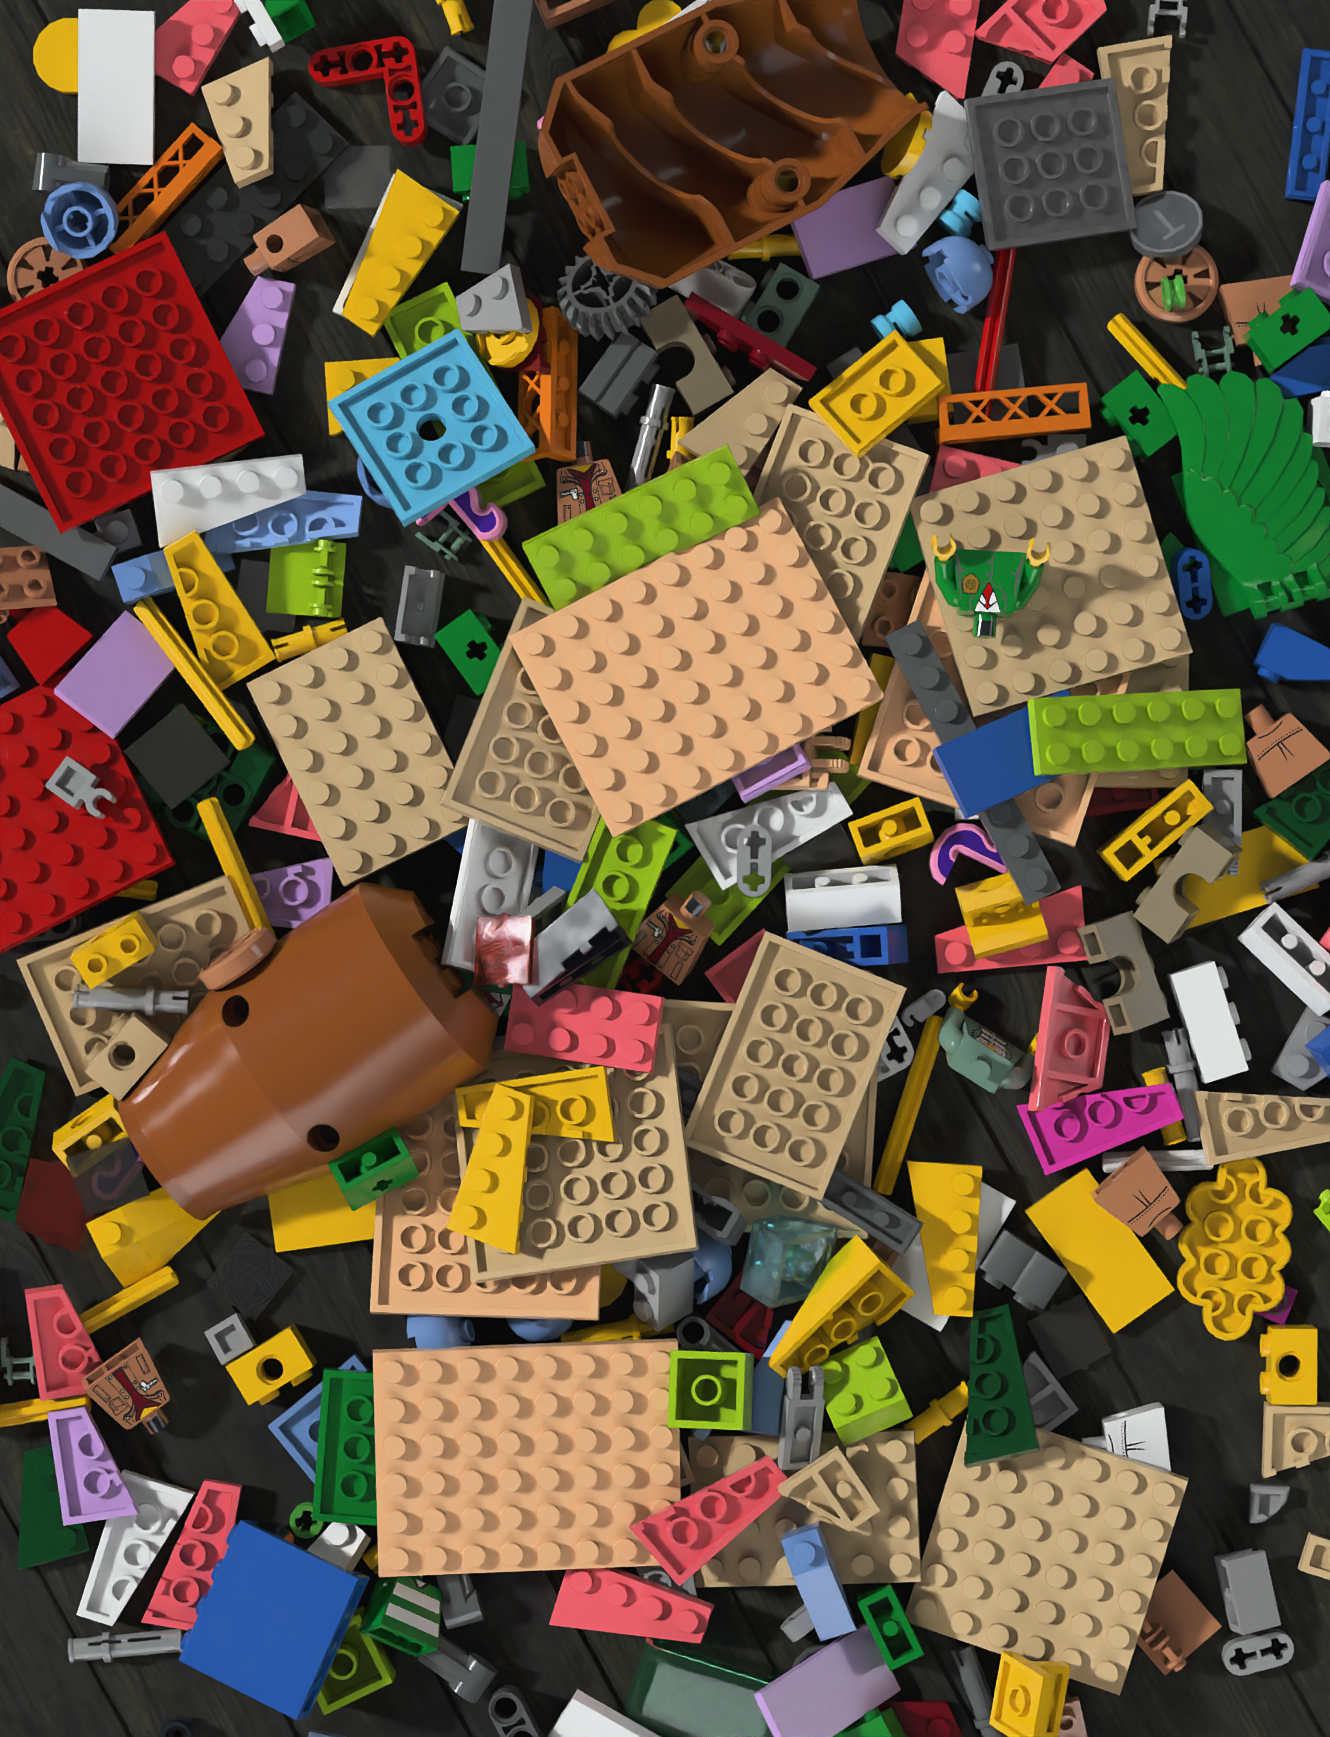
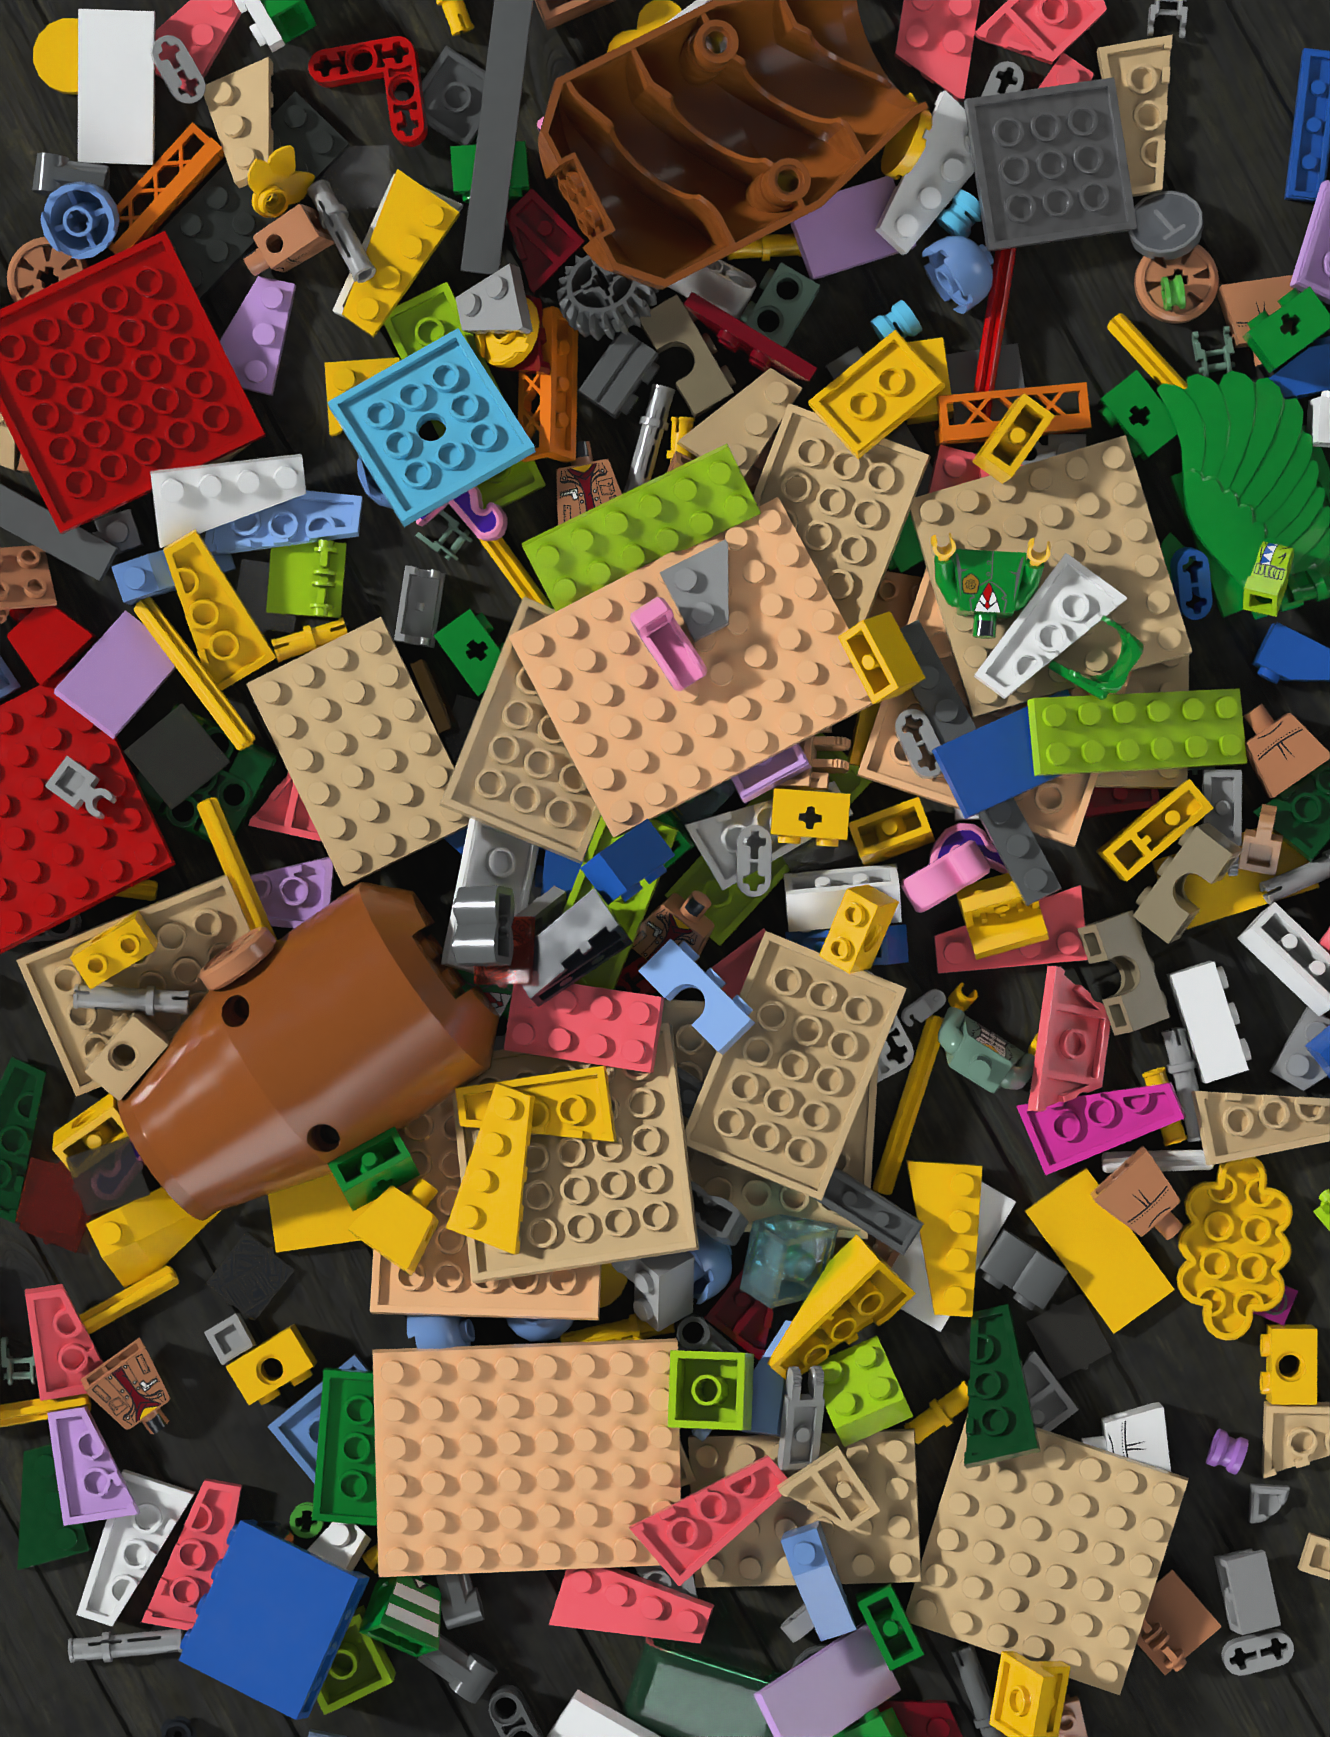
(170, 74): none -> light grey beam
(278, 179): none -> yellow plate
(335, 219): none -> light grey pin
(399, 1225): none -> yellow torso
(435, 697): none -> dark brown tile
(483, 926): none -> dark grey brick
(541, 239): none -> dark red wing
(627, 862): none -> blue brick
(668, 644): none -> bright pink animal
(701, 590): none -> light grey wing
(723, 1018): none -> light blue arch
(831, 806): none -> yellow brick
(858, 928): none -> yellow brick
(881, 657): none -> yellow brick
(911, 748): none -> light grey beam
(945, 876): none -> bright pink animal
(1013, 438): none -> yellow brick
(1054, 618): none -> white wing
(1114, 678): none -> green helmet
(1227, 1451): none -> medium lavender wheel
(1262, 847): none -> medium nougat plate
(1268, 578): none -> lime leg

